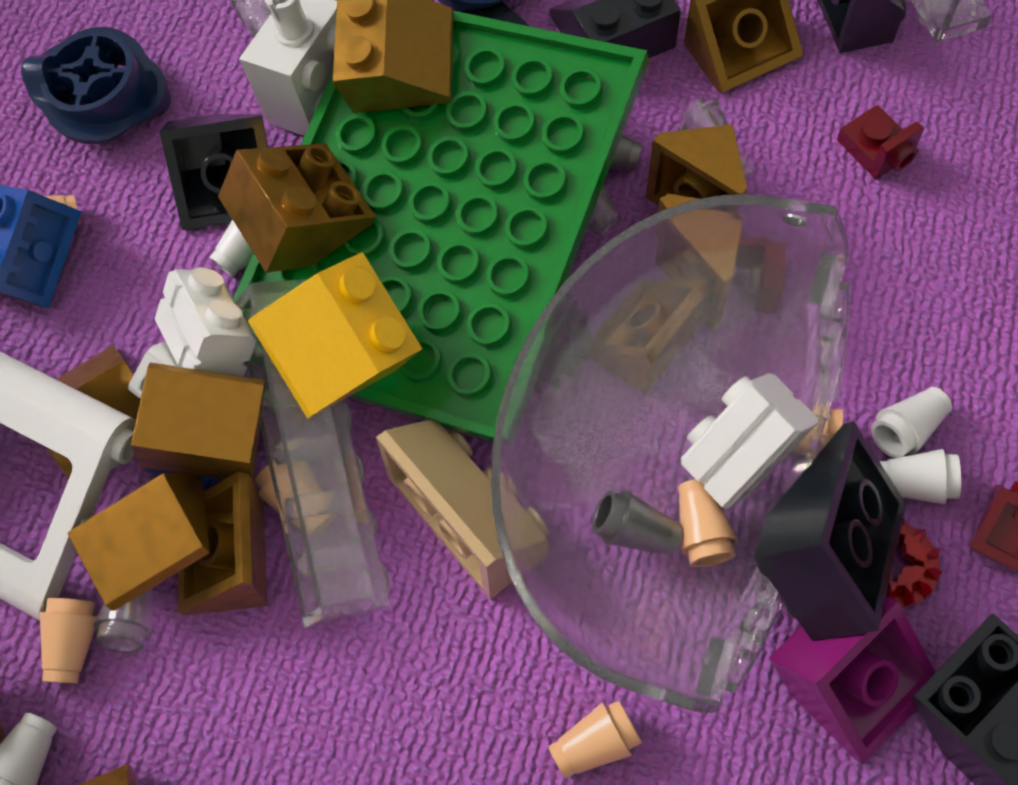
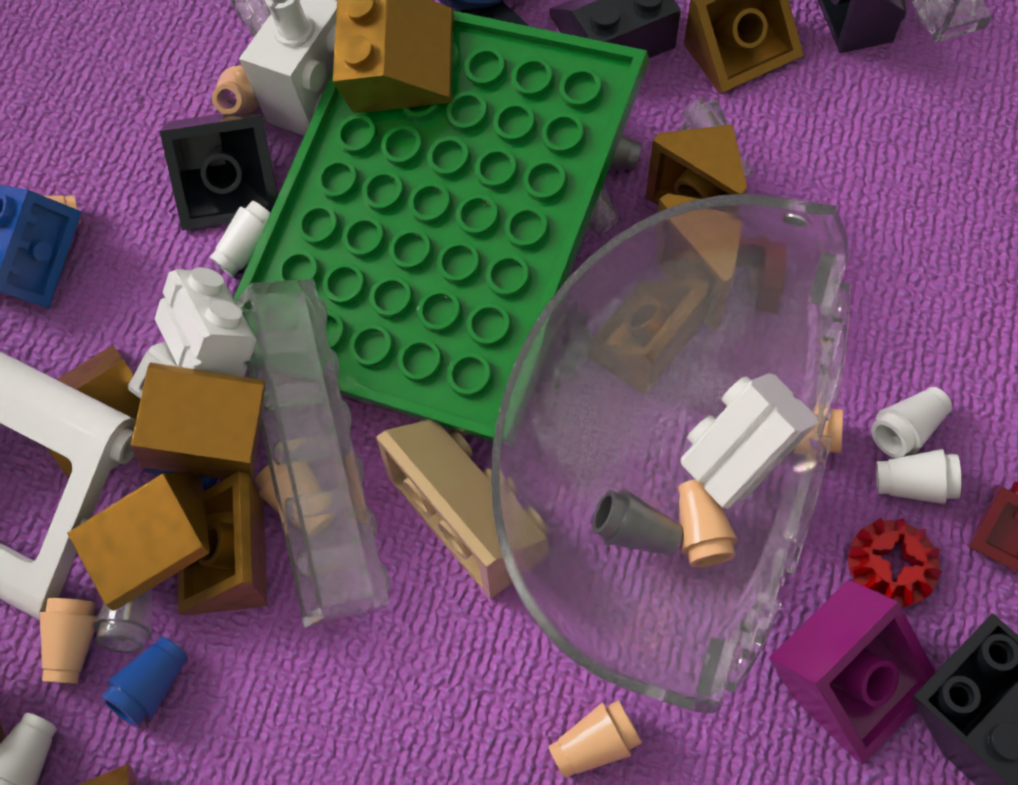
(105, 96): dark blue piece -> none
(144, 682): none -> blue cone
(236, 81): none -> light nougat cone
(293, 204): pearl gold slope -> none
(335, 335): yellow slope -> none
(834, 539): black slope -> none
(880, 142): dark red bracket -> none

